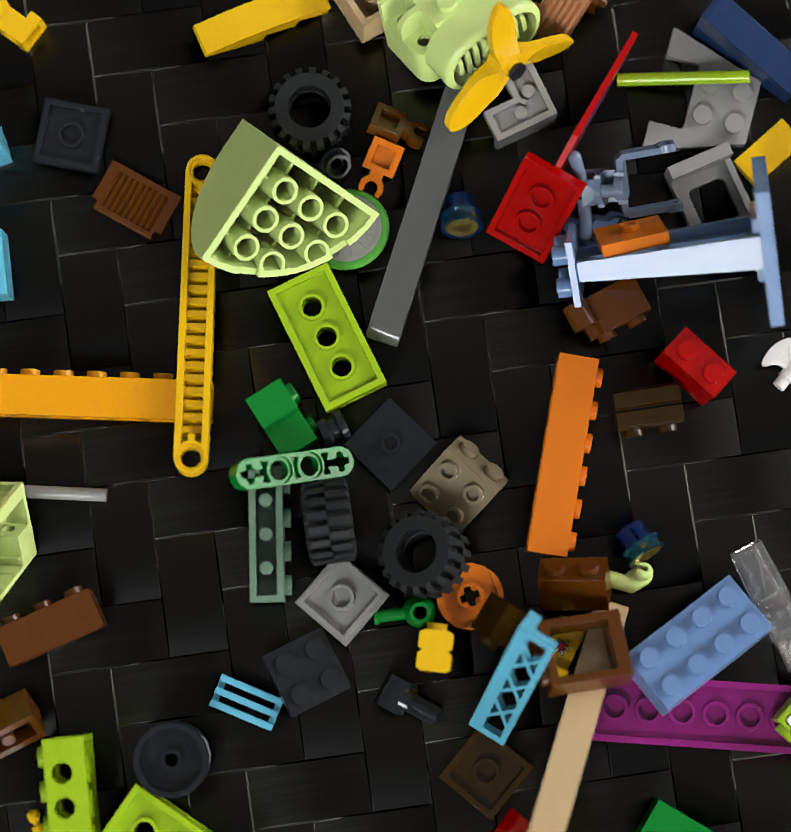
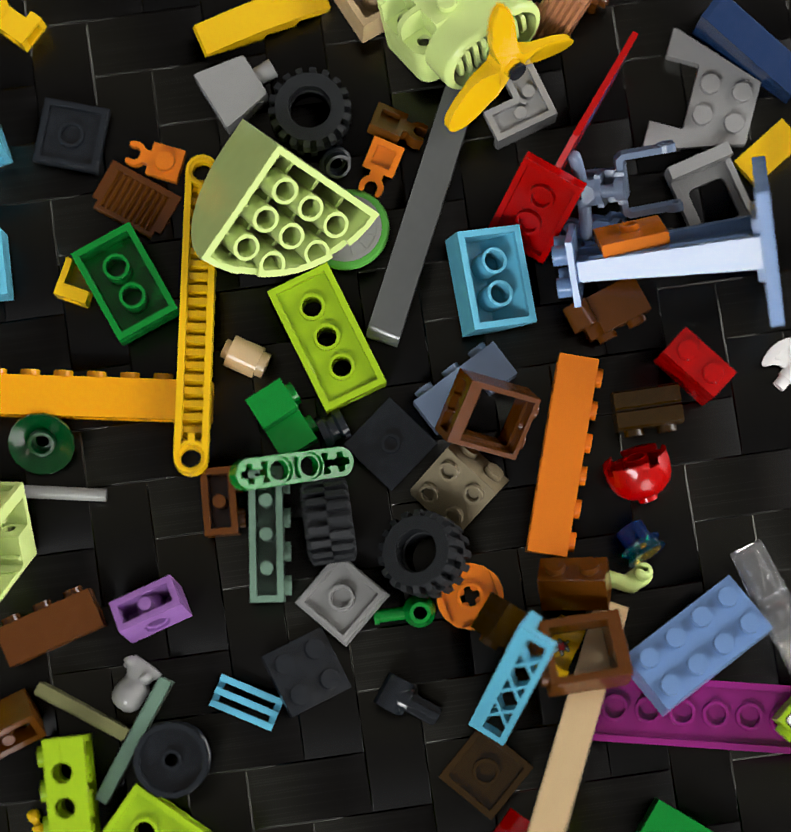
(37, 455): none -> dark green dish
(72, 285): none -> yellow panel
(82, 710): none -> olive tile
(125, 284): none -> green brick
(134, 686): none -> light grey animal
(140, 727): none -> sand green tile
(150, 609): none -> medium lavender brick
(162, 162): none -> orange plate
(221, 504): none -> reddish brown brick
(235, 89): none -> light grey torso
(245, 357): none -> tan brick
(434, 648): yellow brick -> none
(461, 217): clear blue piece -> none
(462, 401): none -> reddish brown window
(483, 360): none -> sand blue arch
(490, 280): none -> medium azure slope
(640, 473): none -> red cylinder
(683, 78): lime bar -> none

